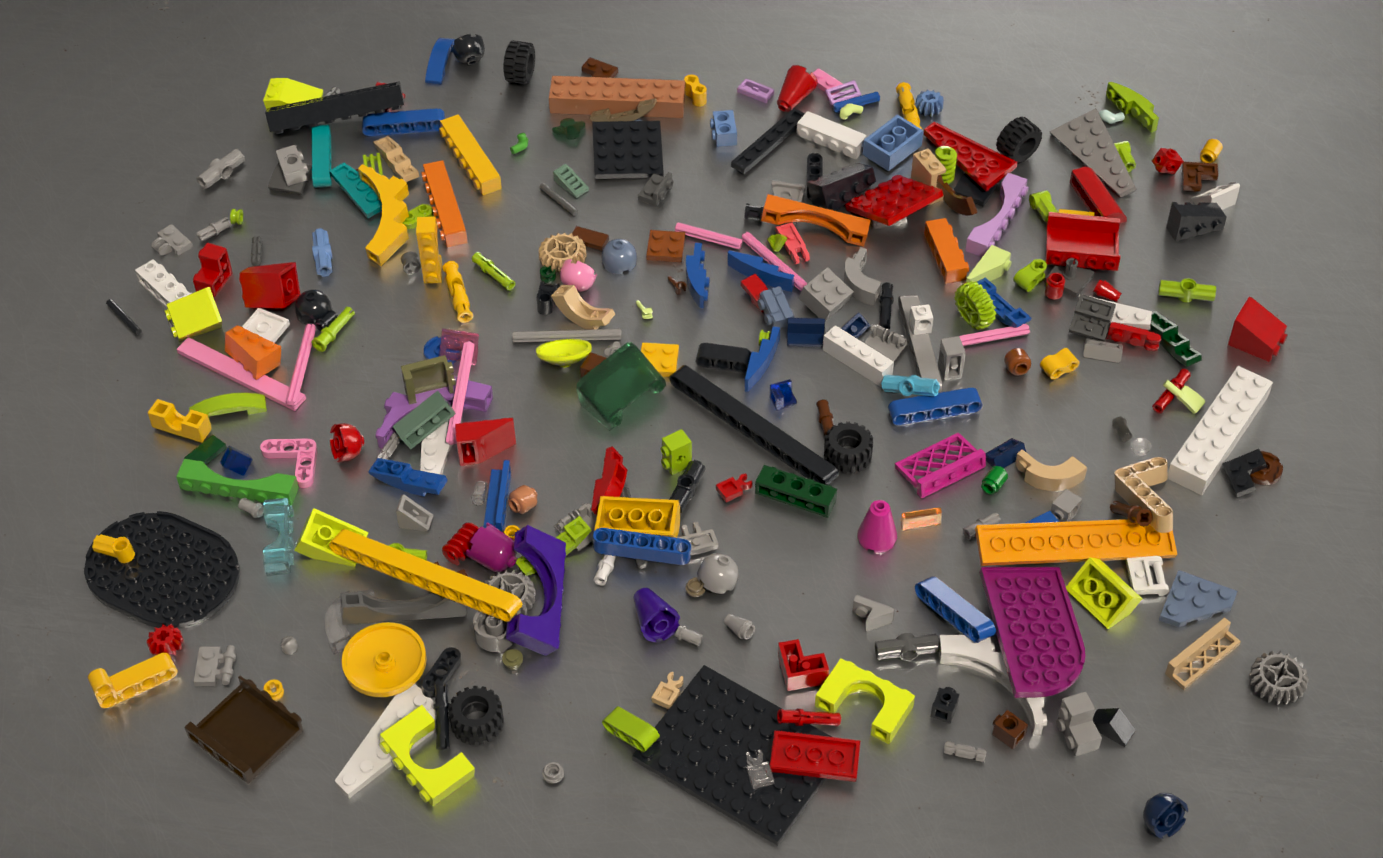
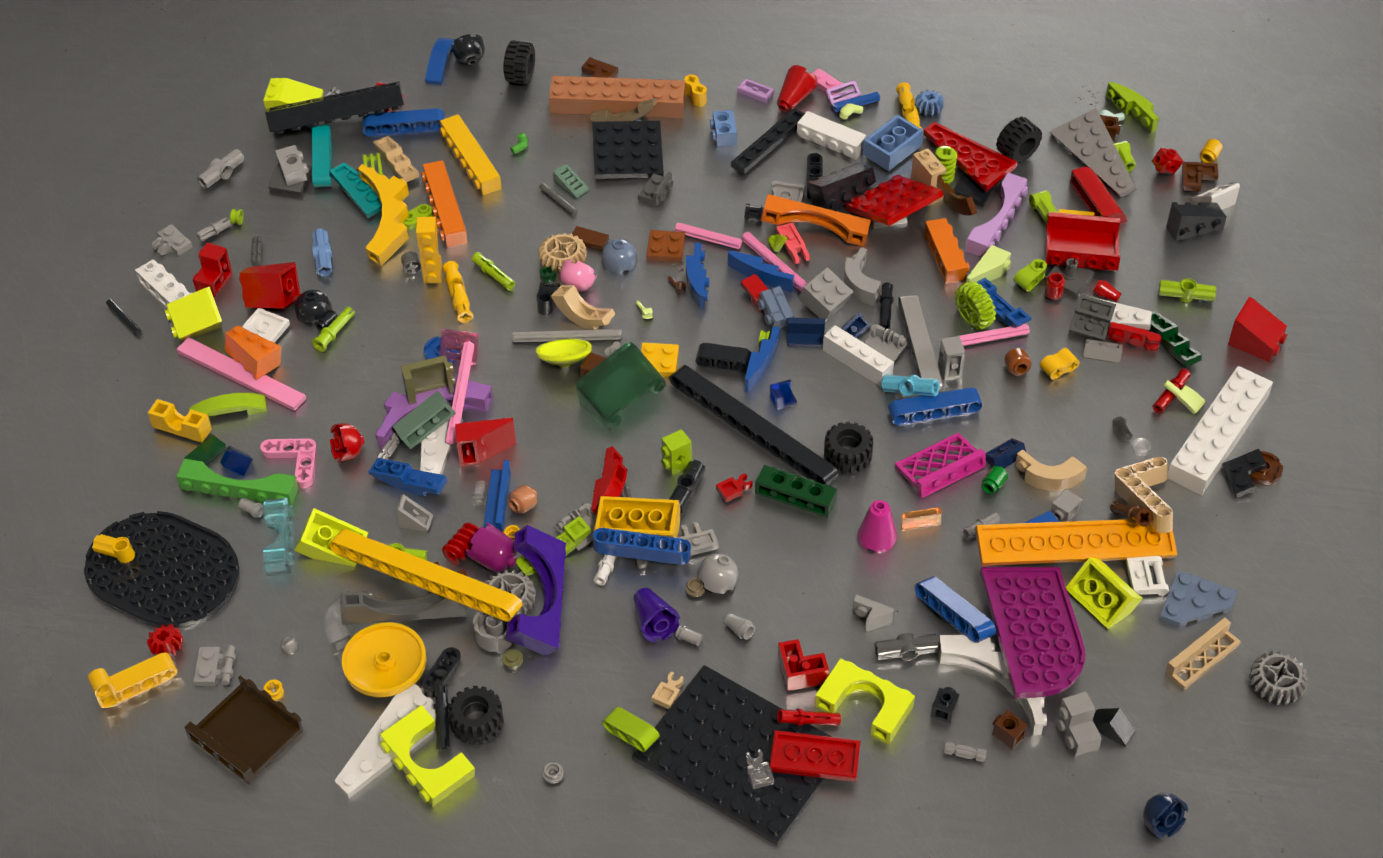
(300, 365): bright pink axle -> none
(569, 128): clear green plate -> none
(825, 417): reddish brown pin -> none
(921, 319): white brick -> none
(1111, 125): none -> reddish brown brick

